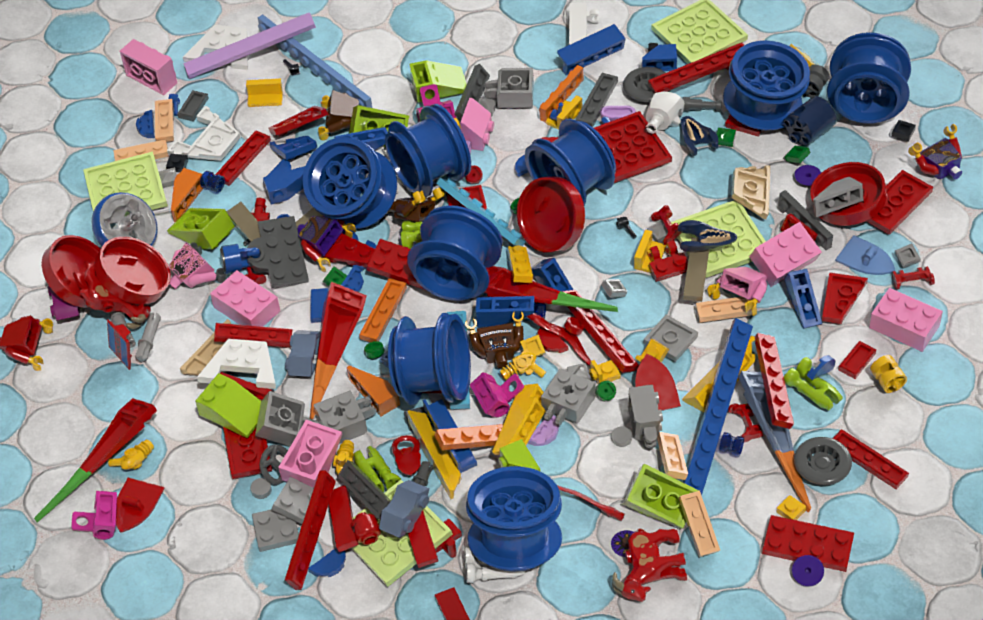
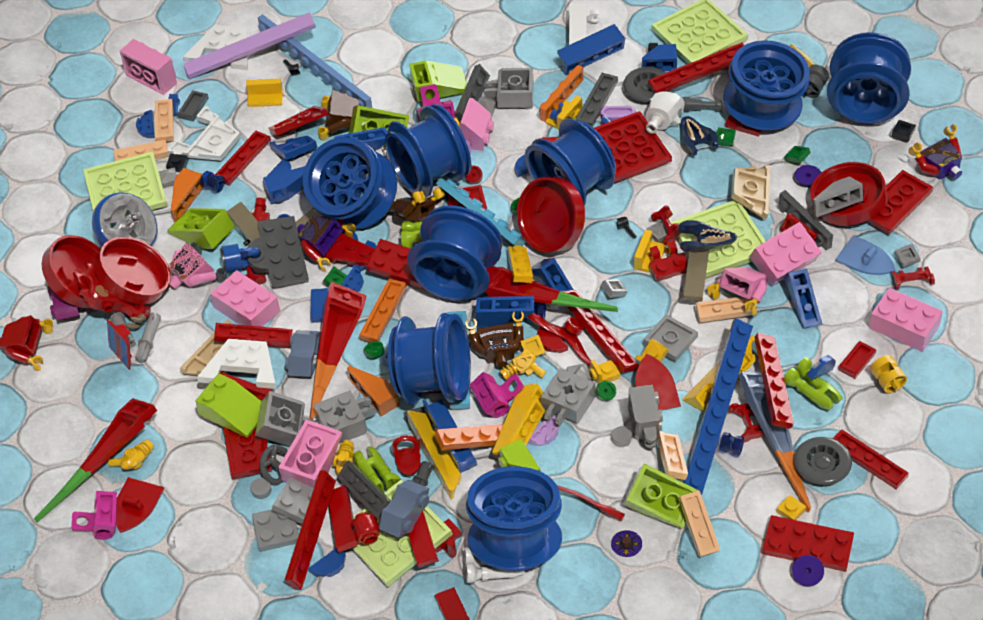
(648, 564): red animal -> none
(810, 121): dark blue cylinder -> none
(841, 296): red wing -> none

